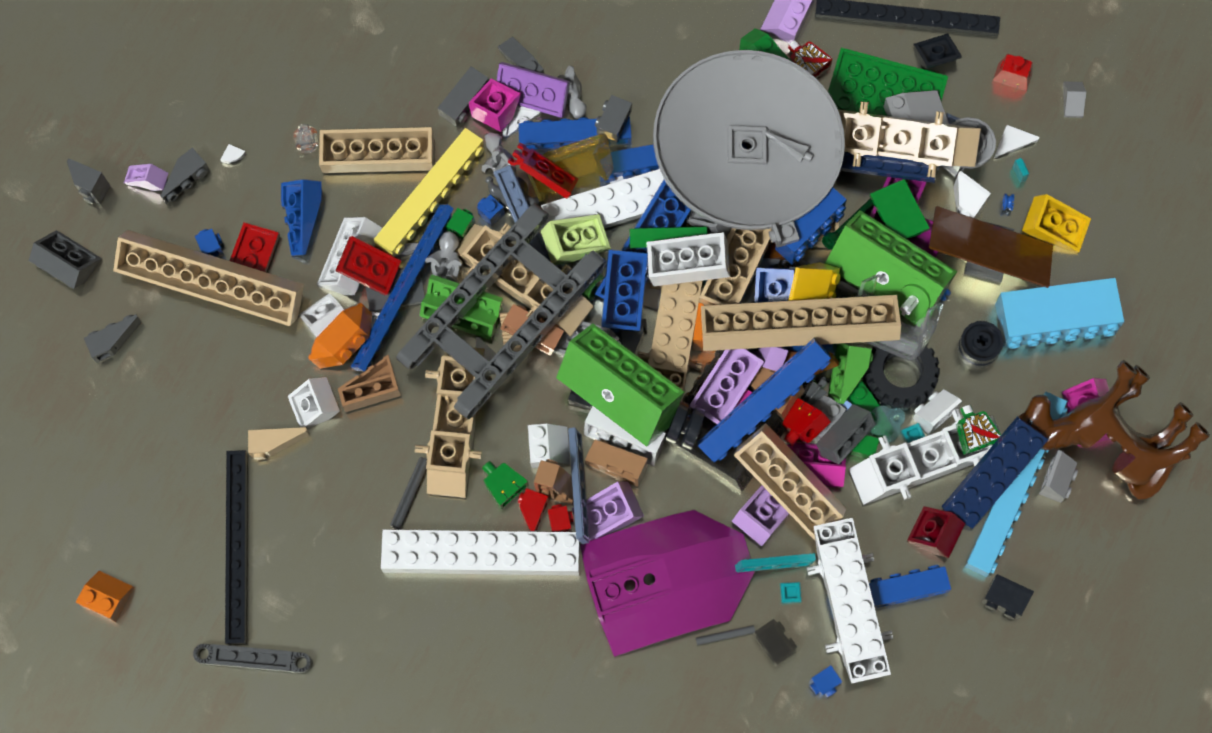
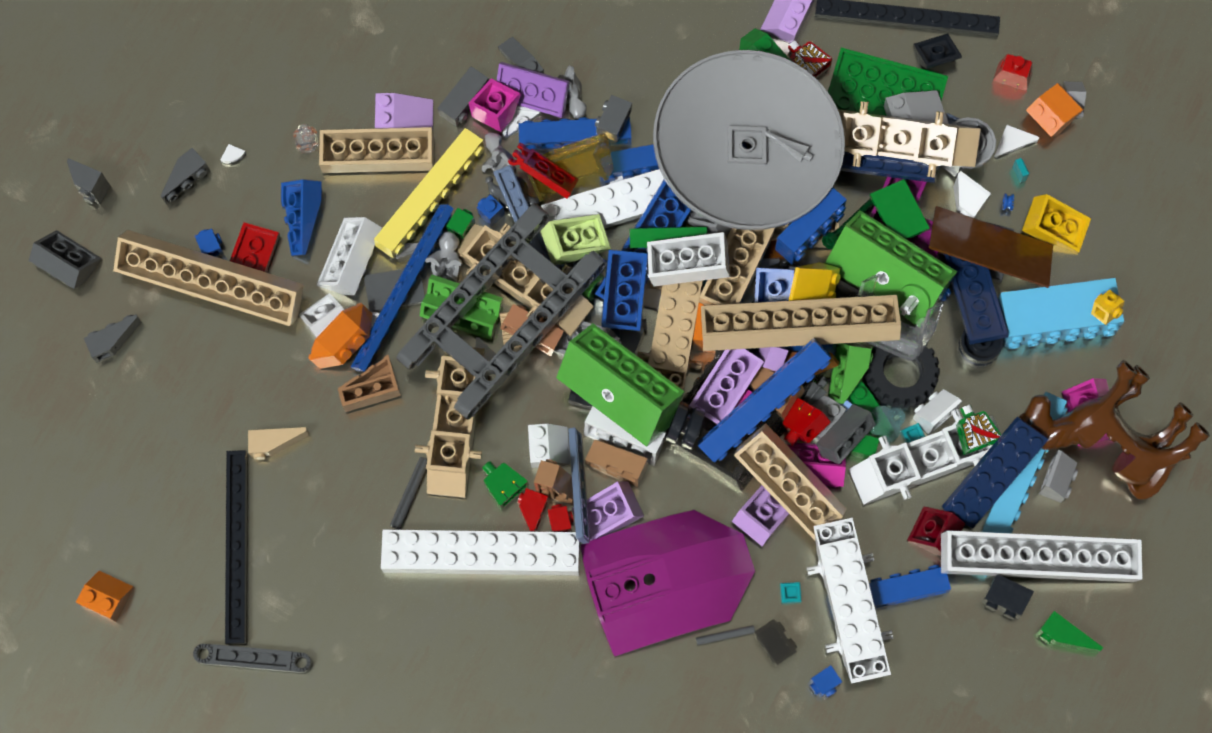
(146, 176): lavender arch -> none
(313, 402): white slope -> none
(368, 265): red plate -> none
(402, 111): none -> lavender slope
(775, 562): teal tile -> none
(783, 234): light grey bracket -> none
(977, 301): none -> dark blue plate
(1041, 556): none -> white brick
(1054, 110): none -> orange slope
(1063, 633): none -> green slope
(1107, 307): none -> yellow brick

